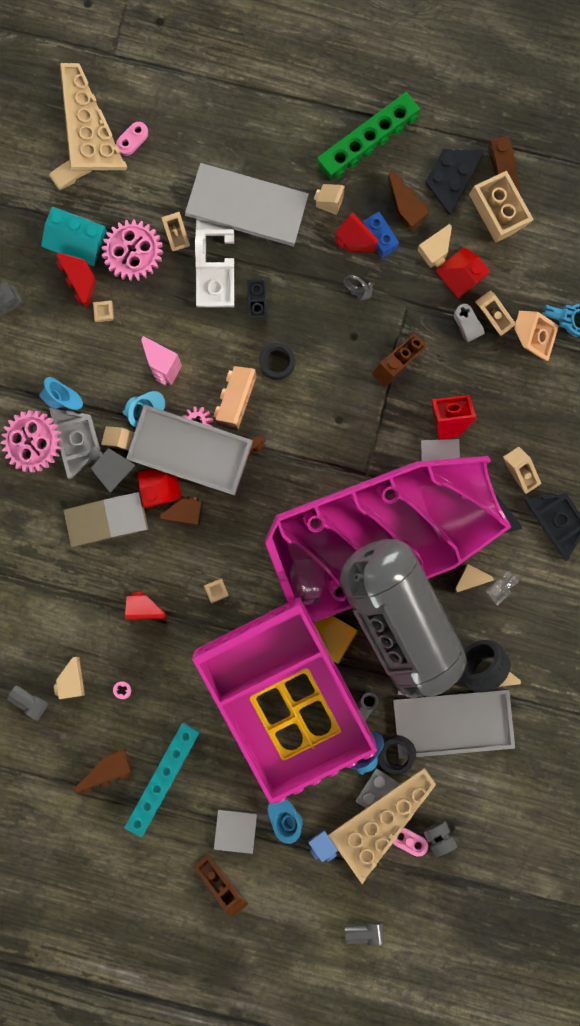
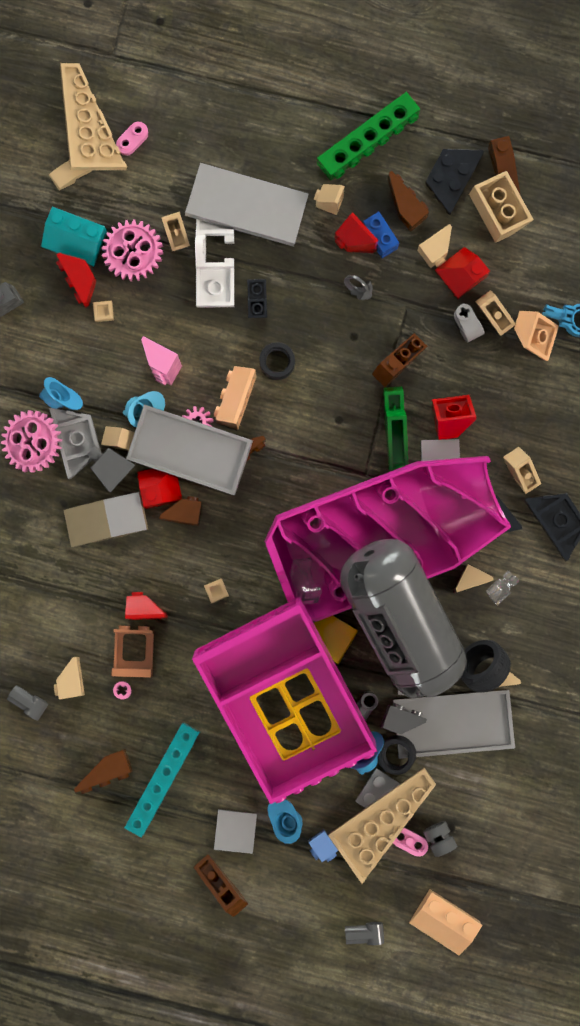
(133, 668): none -> nougat window
(395, 427): none -> green slope
(401, 721): none -> dark grey slope
(445, 922): none -> light nougat slope

